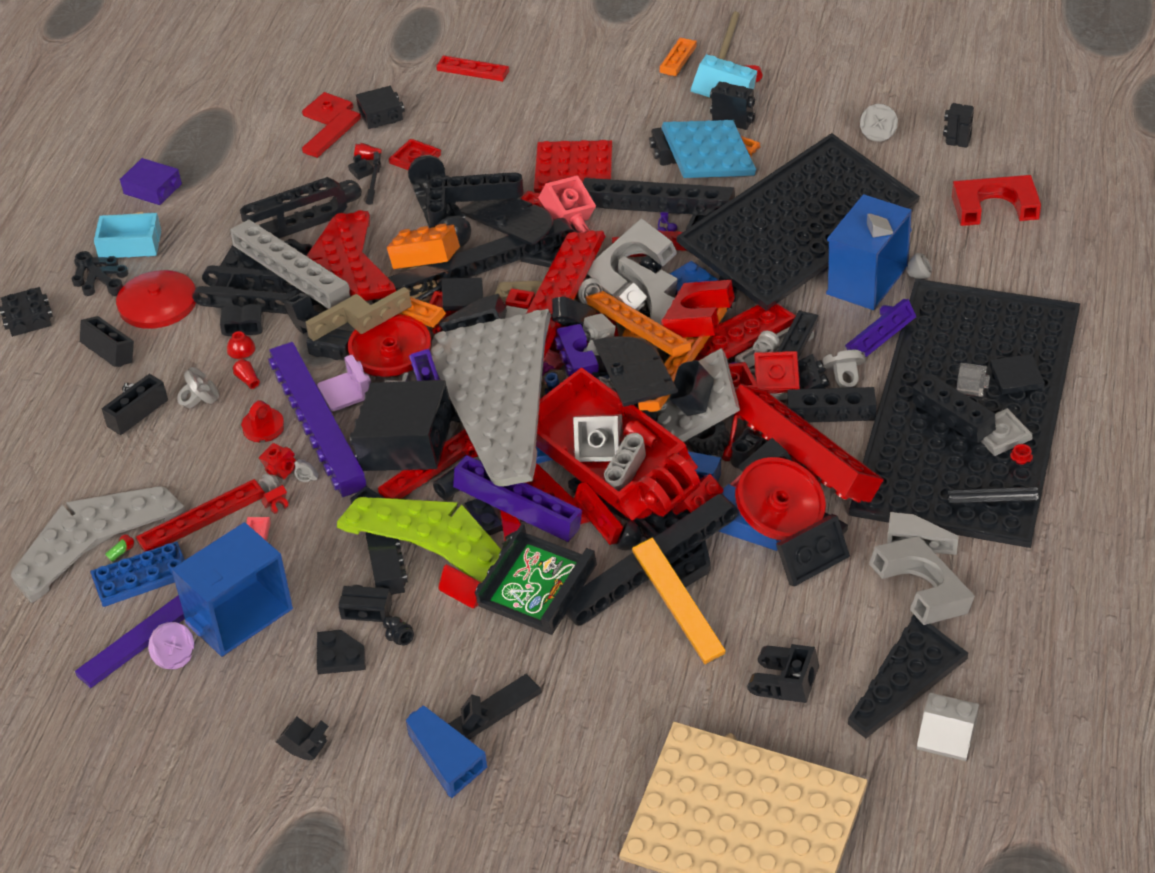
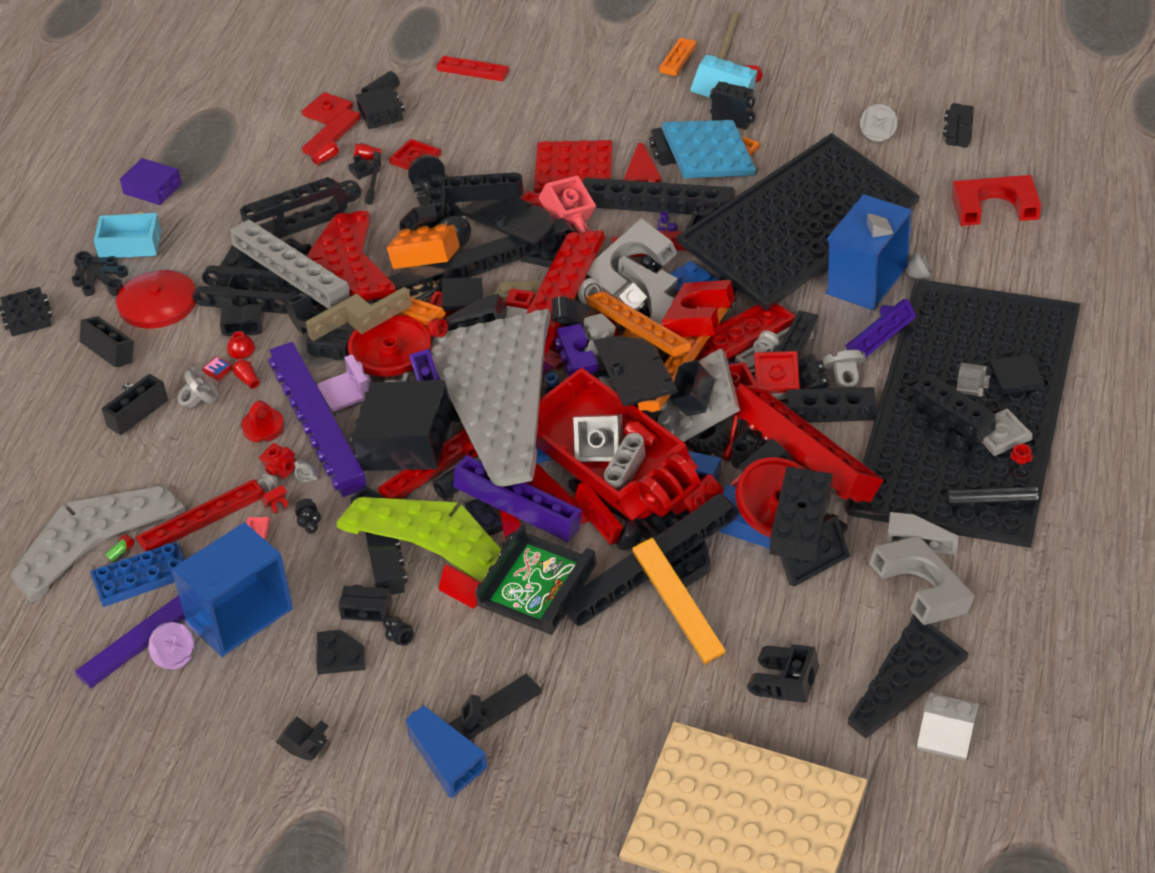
(217, 368): none -> tile
(307, 515): none -> black piece
(325, 152): none -> red cone
(387, 79): none -> black pin
(419, 217): none -> black beam
(437, 327): none -> red bush
(642, 167): none -> red flag
(800, 514): none -> black brick

